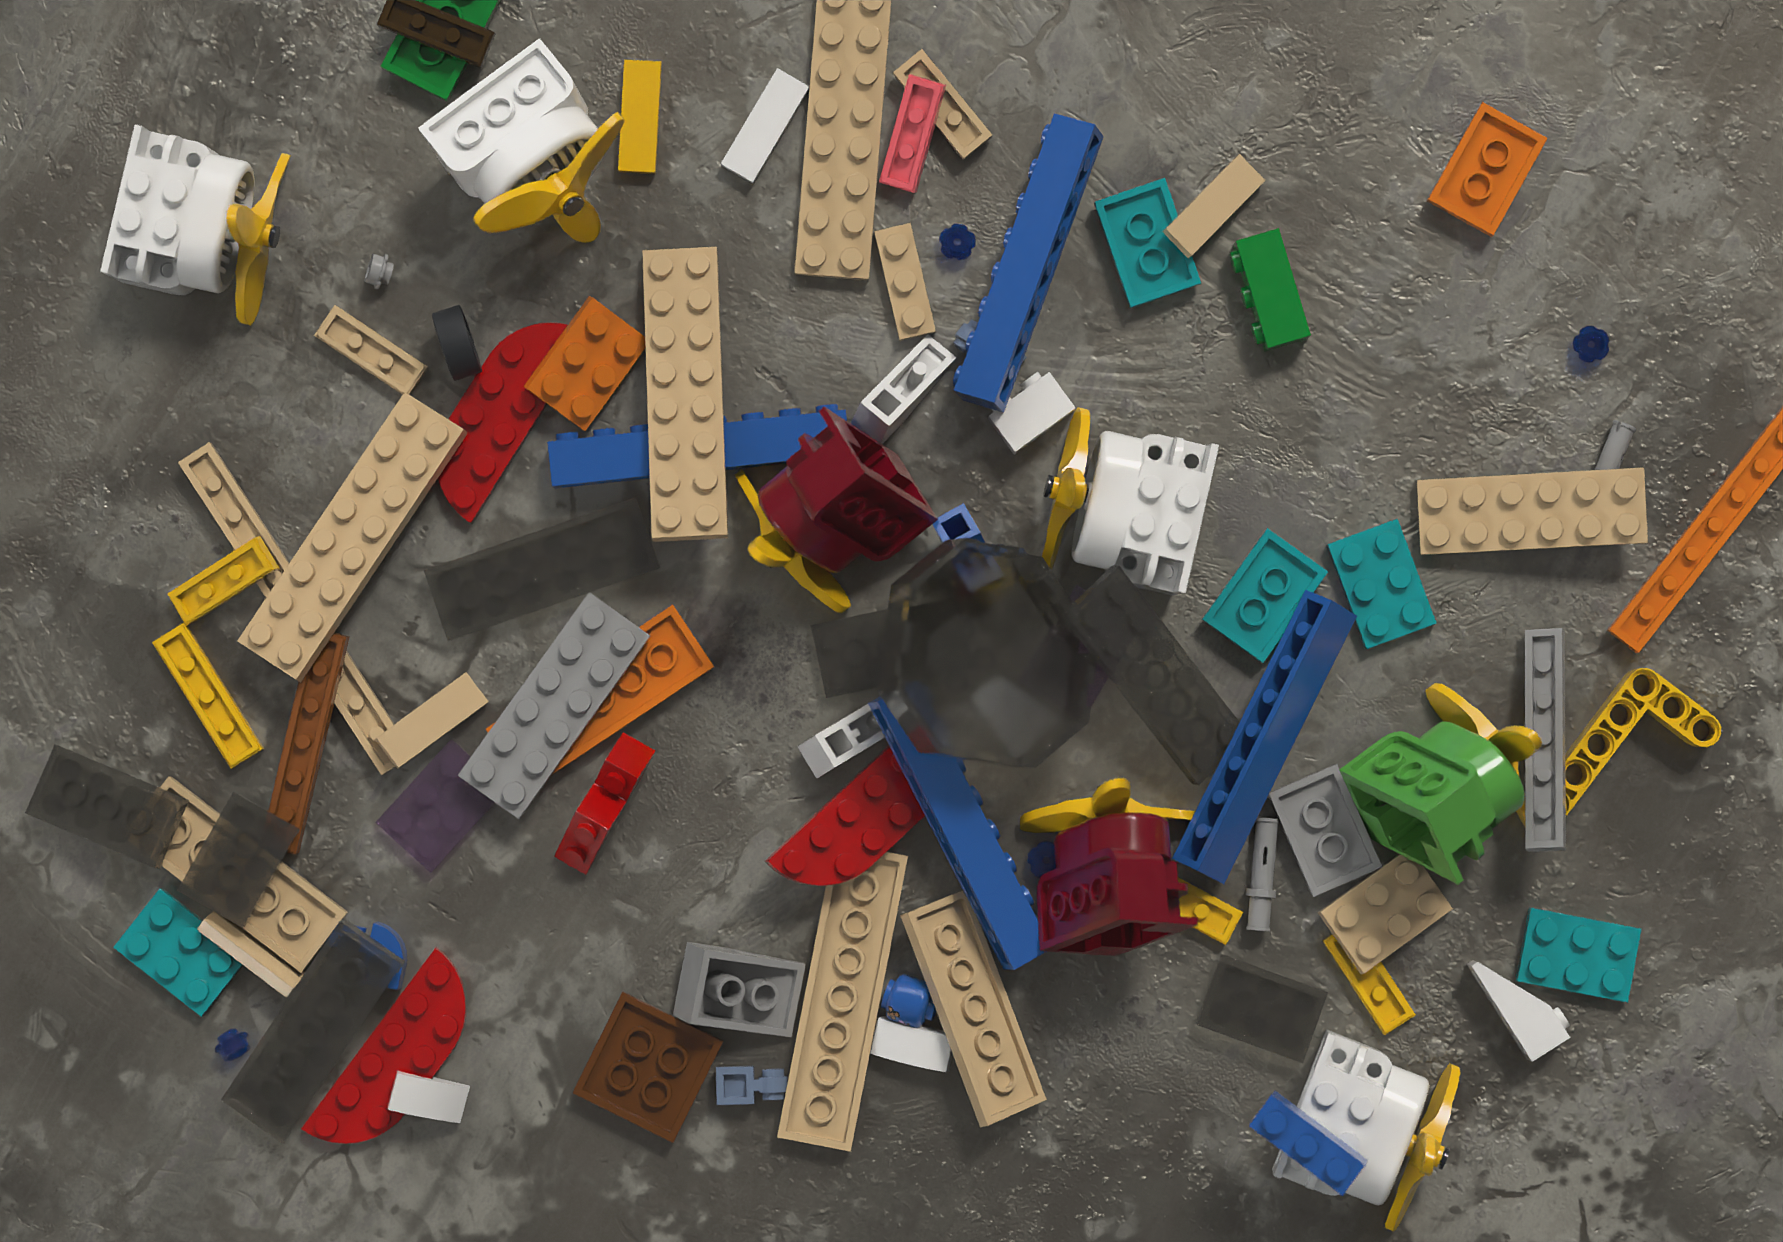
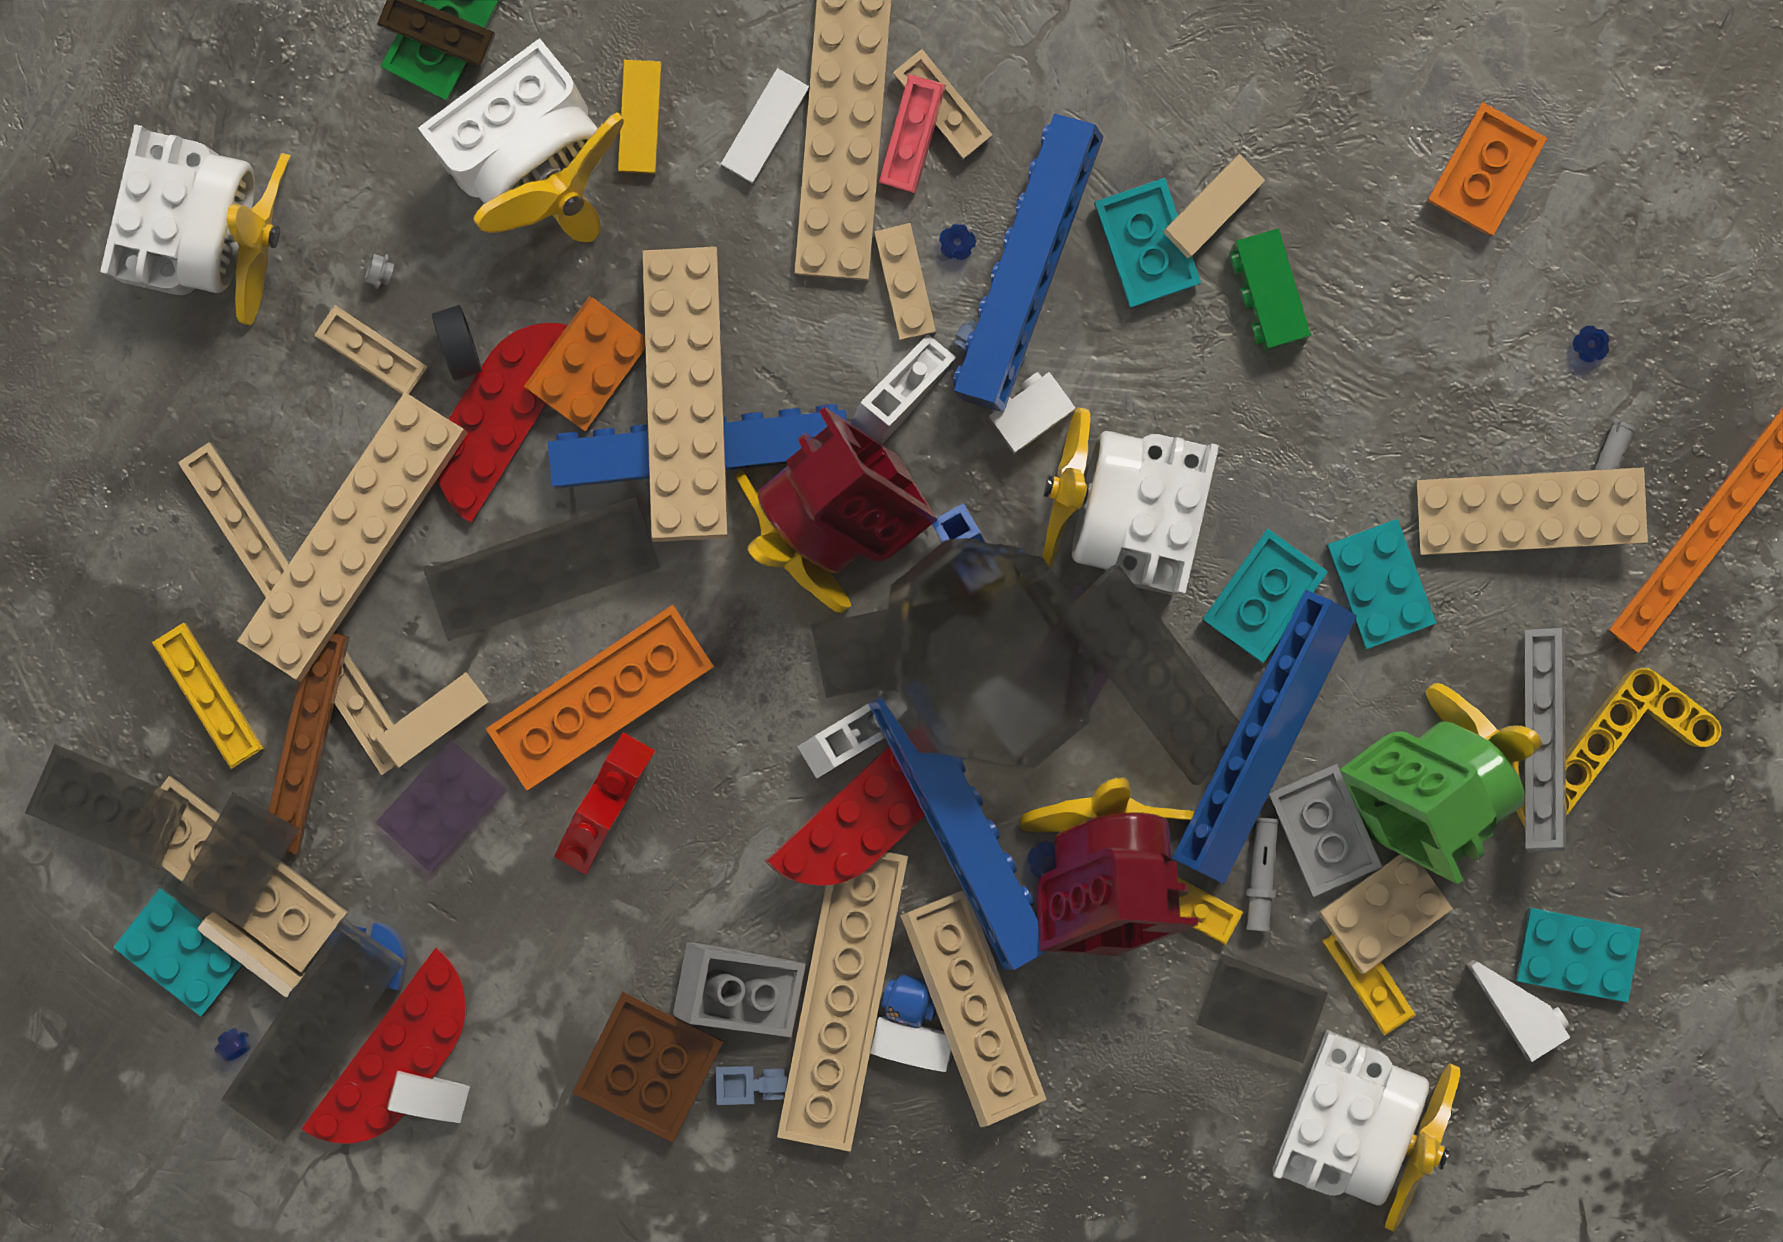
(223, 580): yellow tile -> none
(554, 705): light grey plate -> none
(1308, 1143): blue brick -> none

